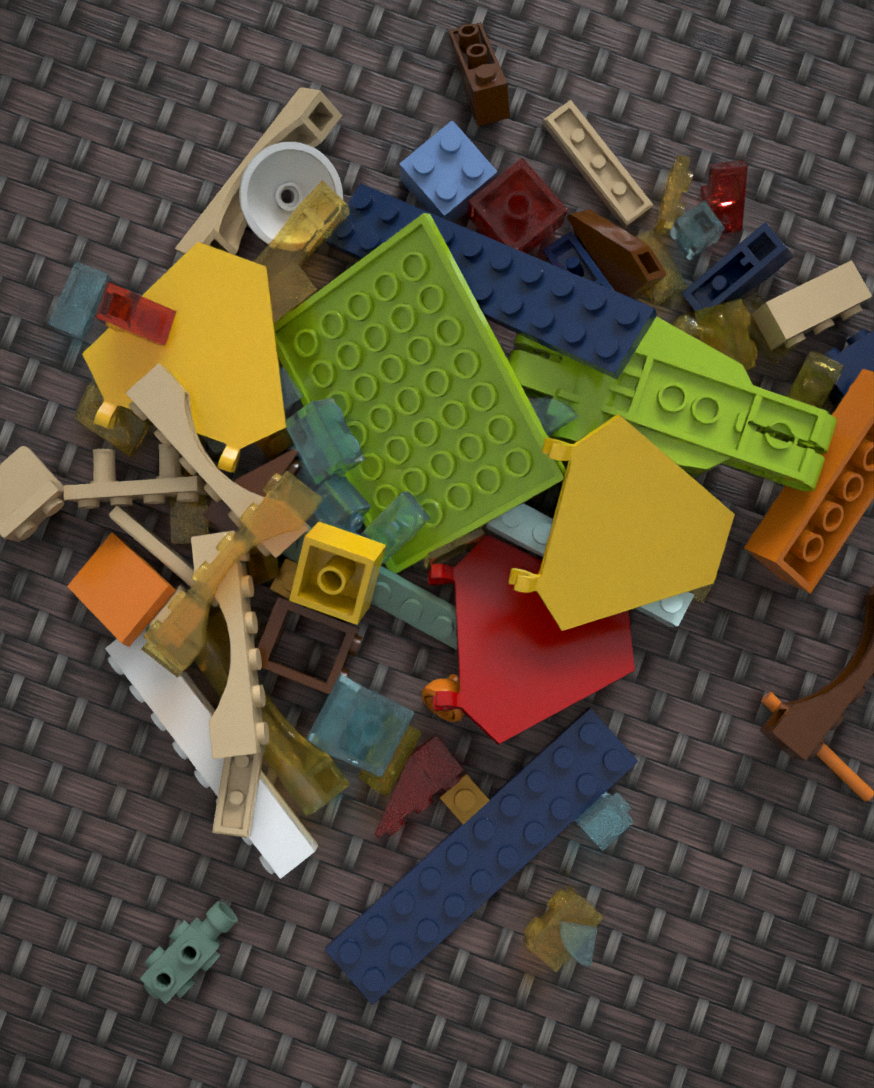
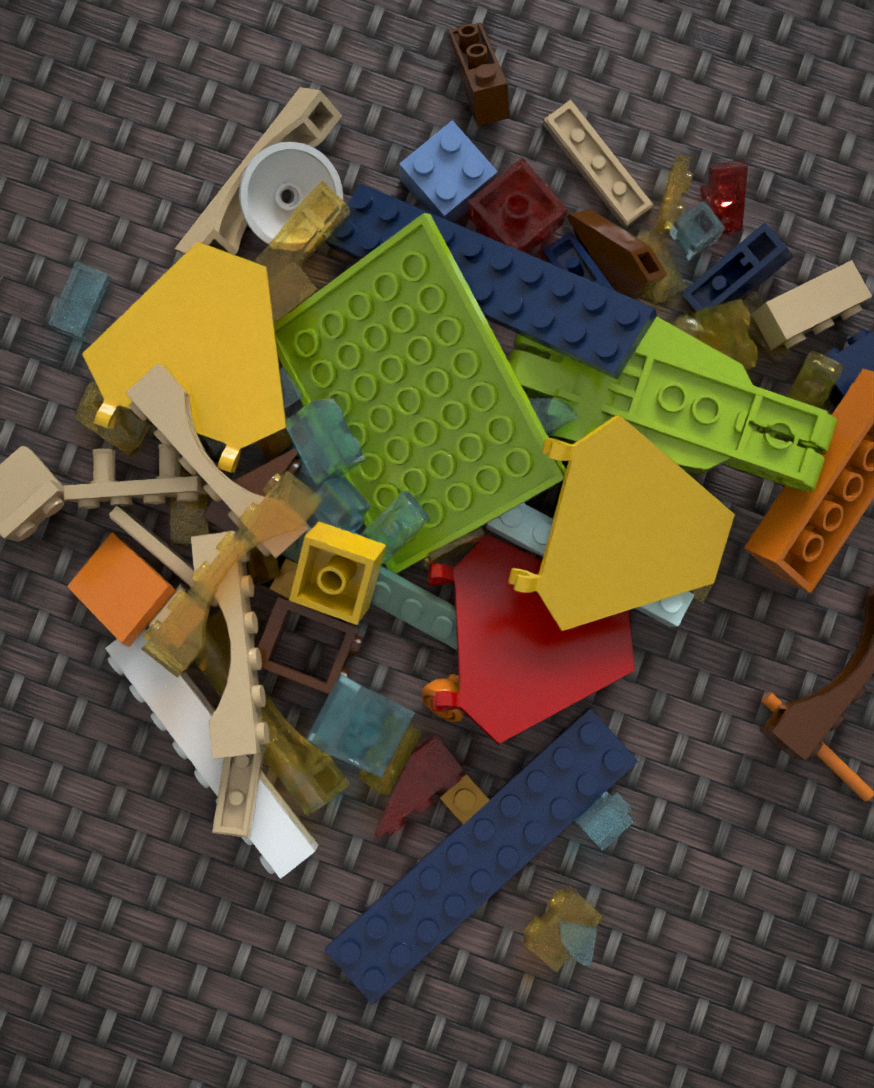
(135, 314): clear red slope -> none
(178, 960): sand green brick -> none

